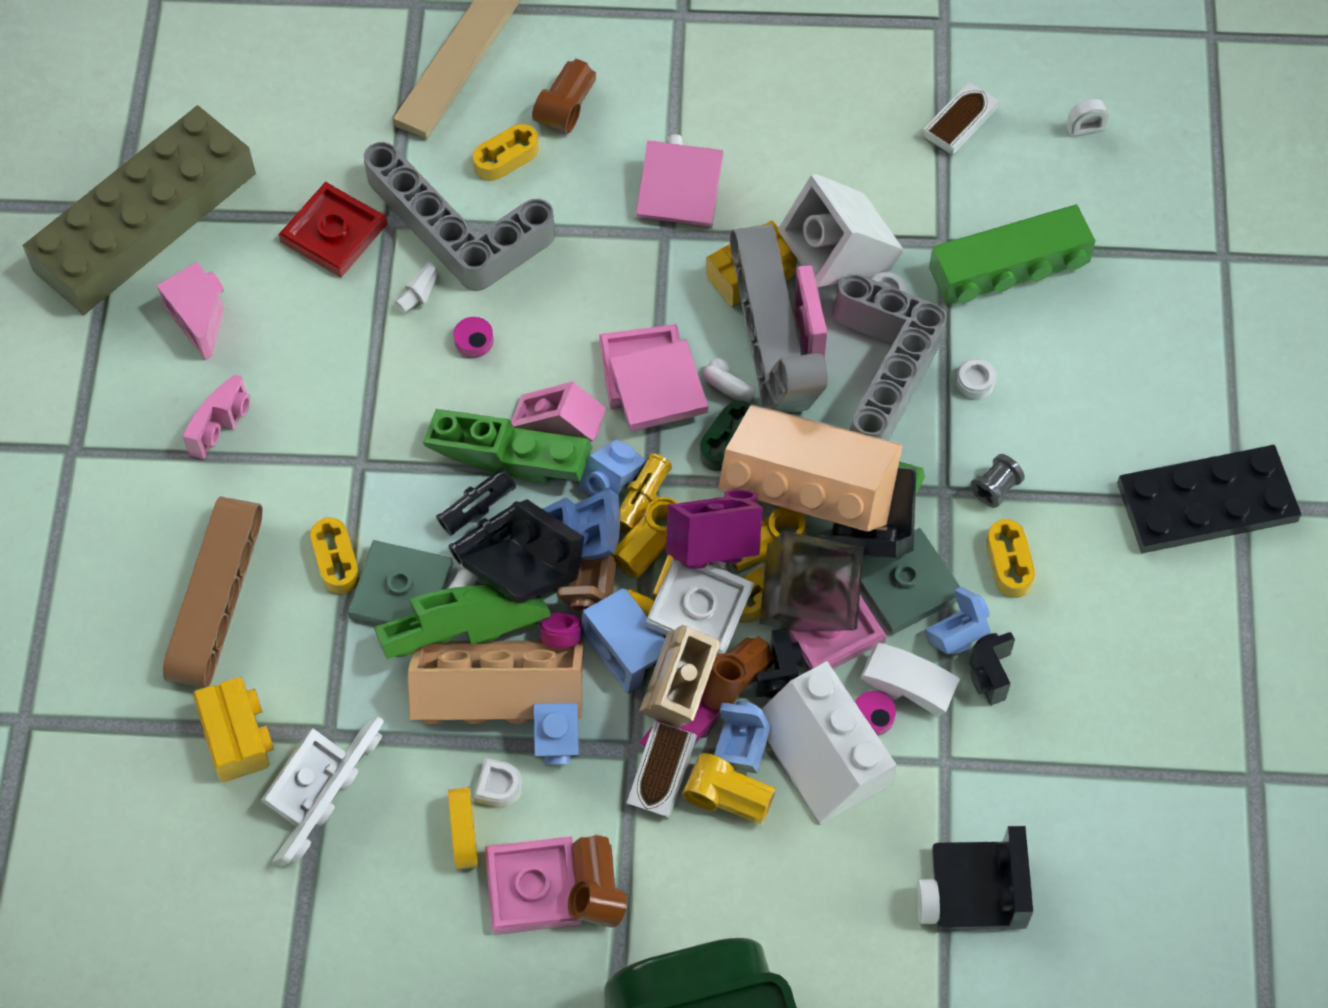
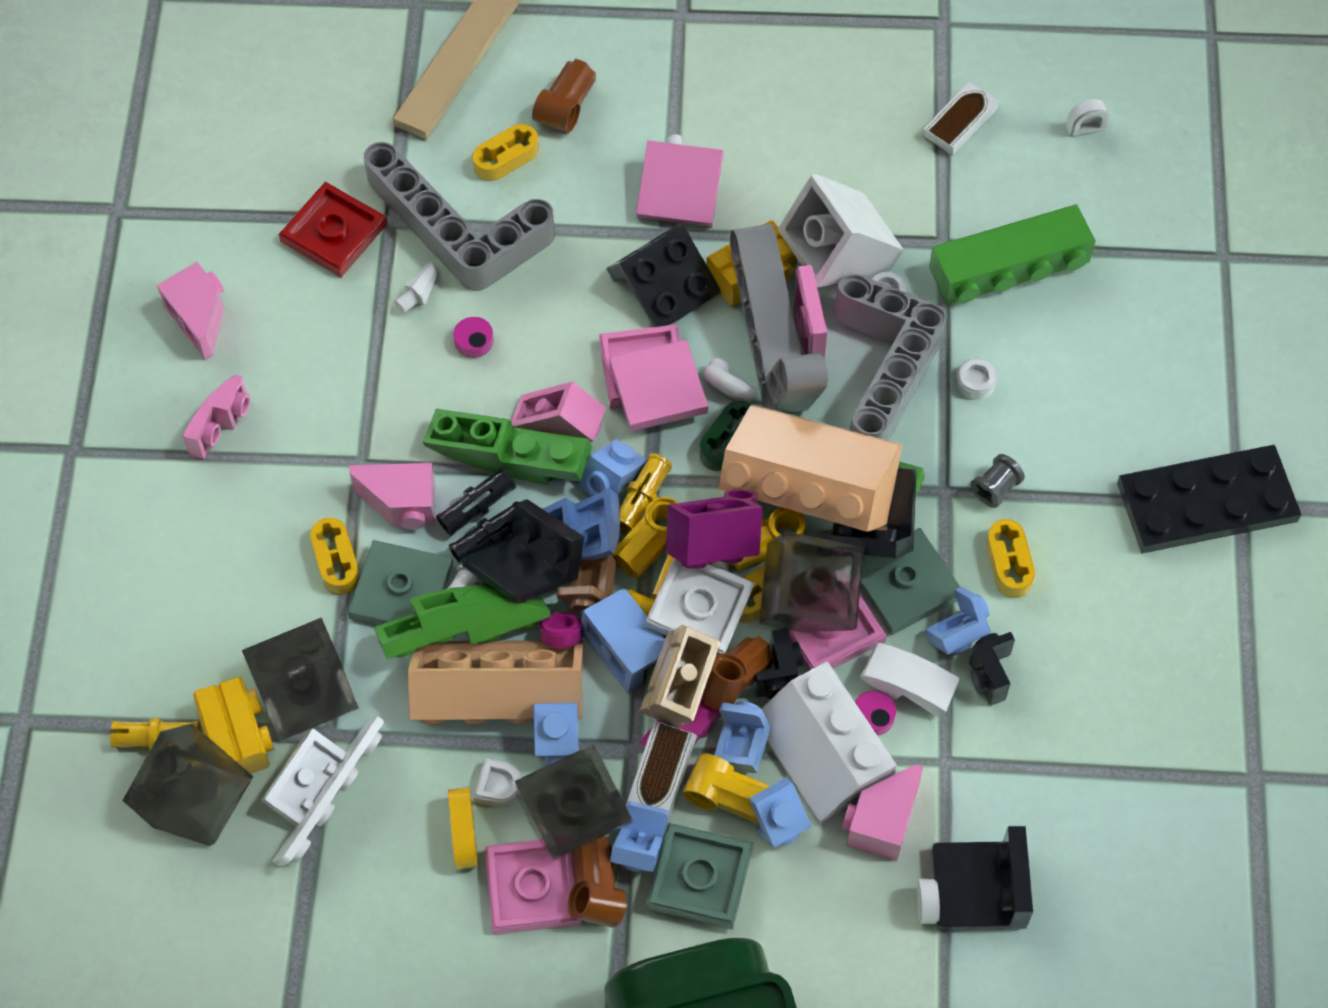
(140, 209): olive brick -> none
(141, 733): none -> yellow pin
(187, 785): none -> clear smoke slope
(212, 592): medium nougat beam -> none
(300, 679): none -> clear smoke slope
(398, 492): none -> bright pink slope
(572, 802): none -> clear smoke slope
(641, 841): none -> light blue bracket
(667, 276): none -> black bracket
(700, 876): none -> sand green plate
(779, 813): none -> light blue bracket
(883, 814): none -> bright pink slope

